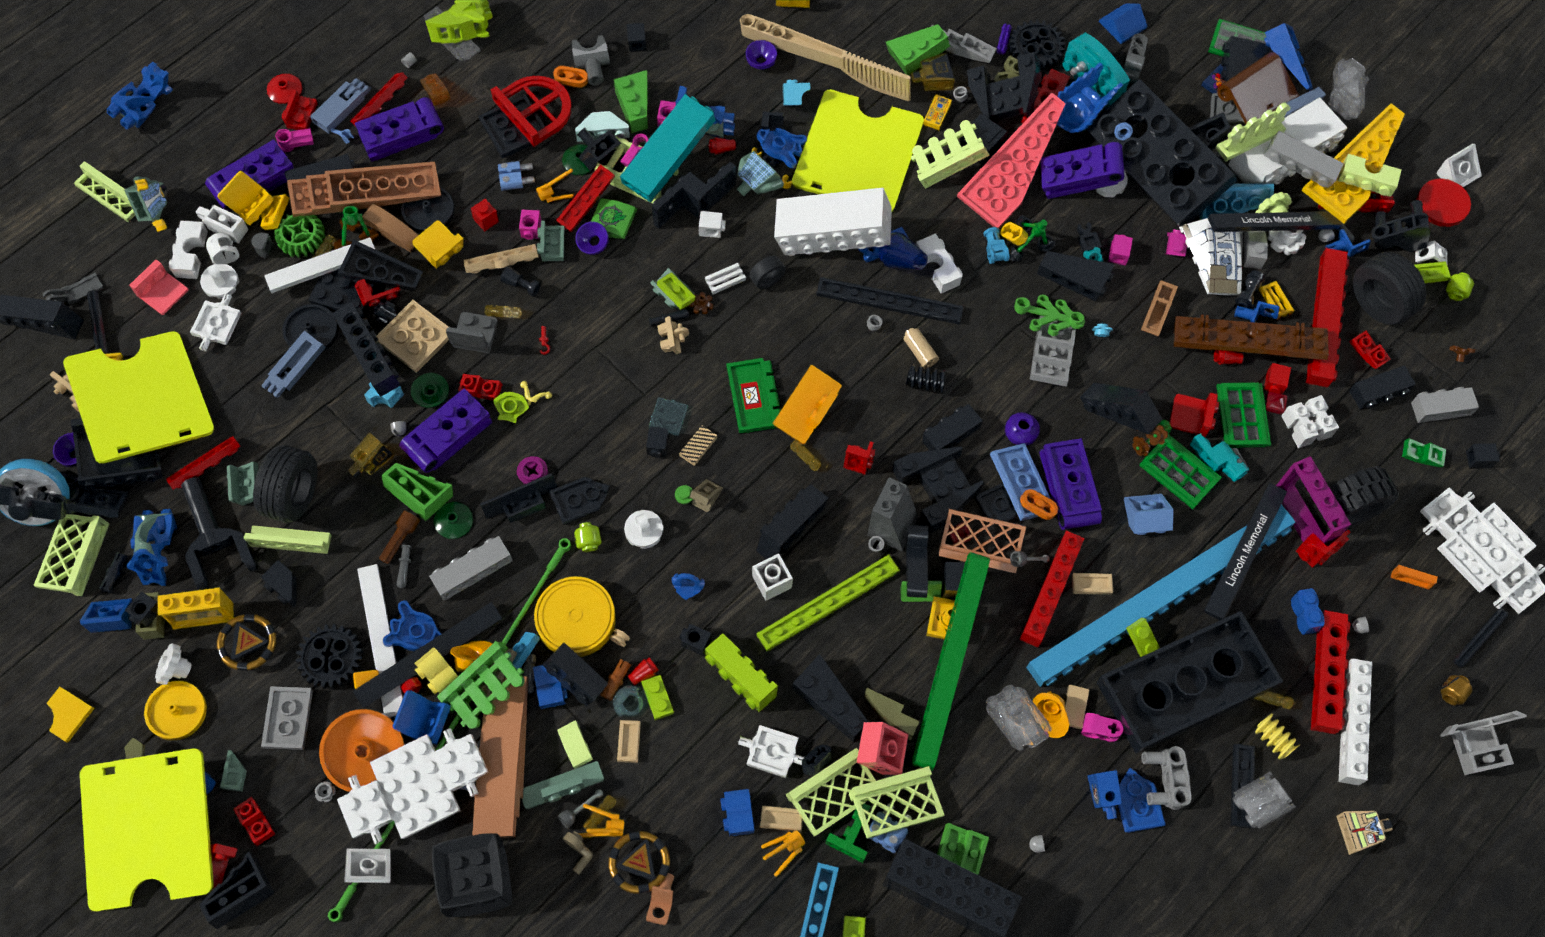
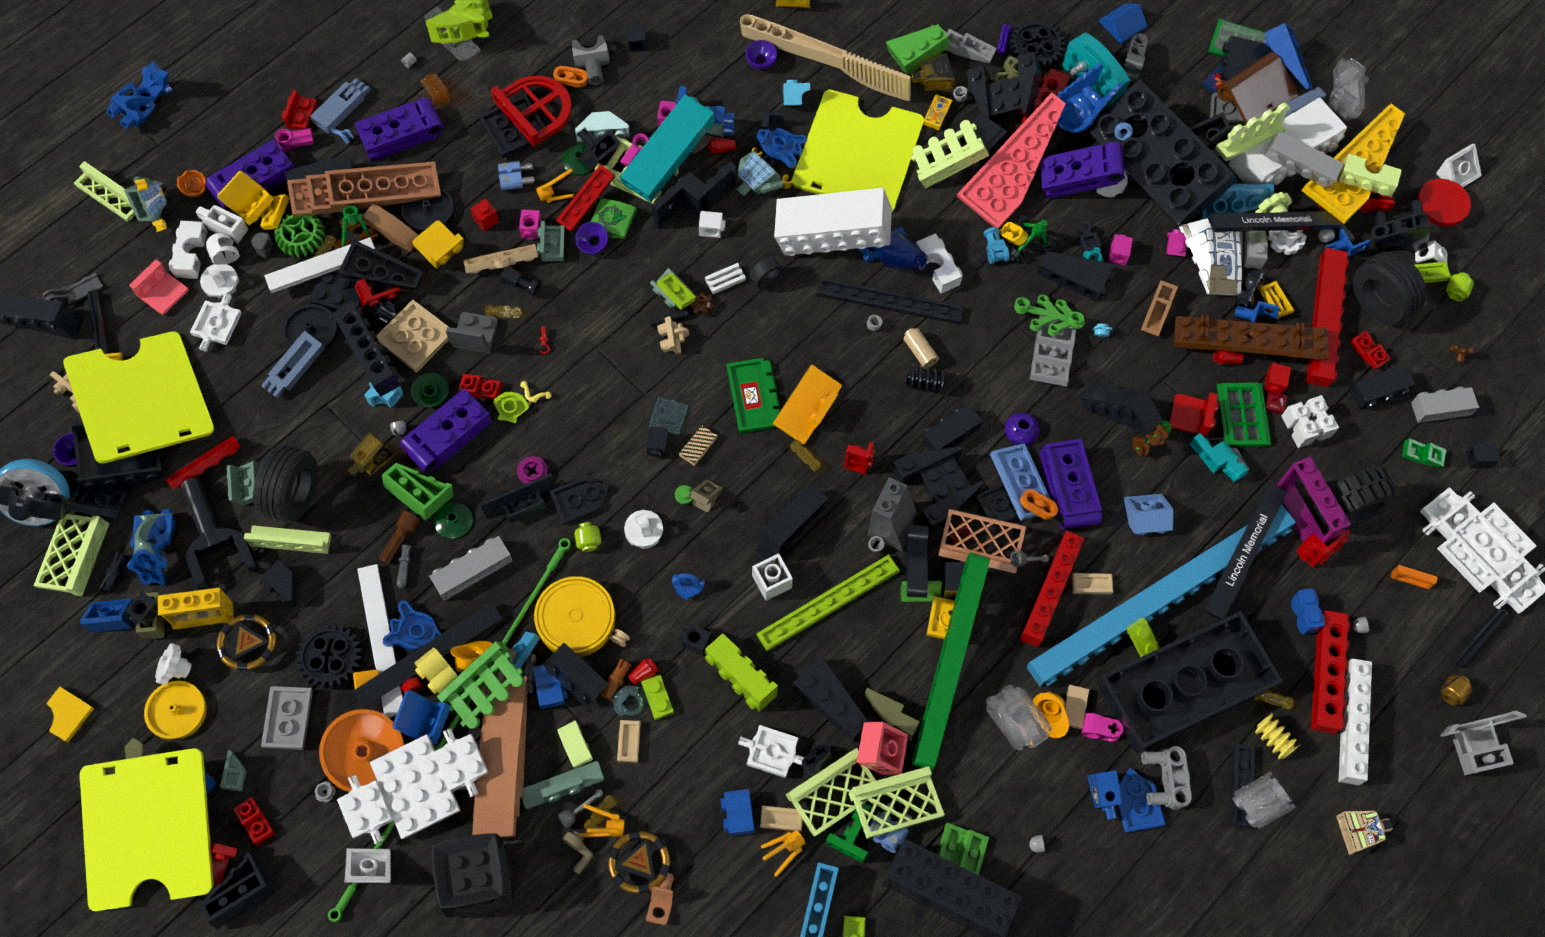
(192, 183): none -> orange hair
(280, 93): red dish -> none
(382, 96): red plate -> none
(633, 98): bright green wedge -> none
(1180, 471): green piece -> none

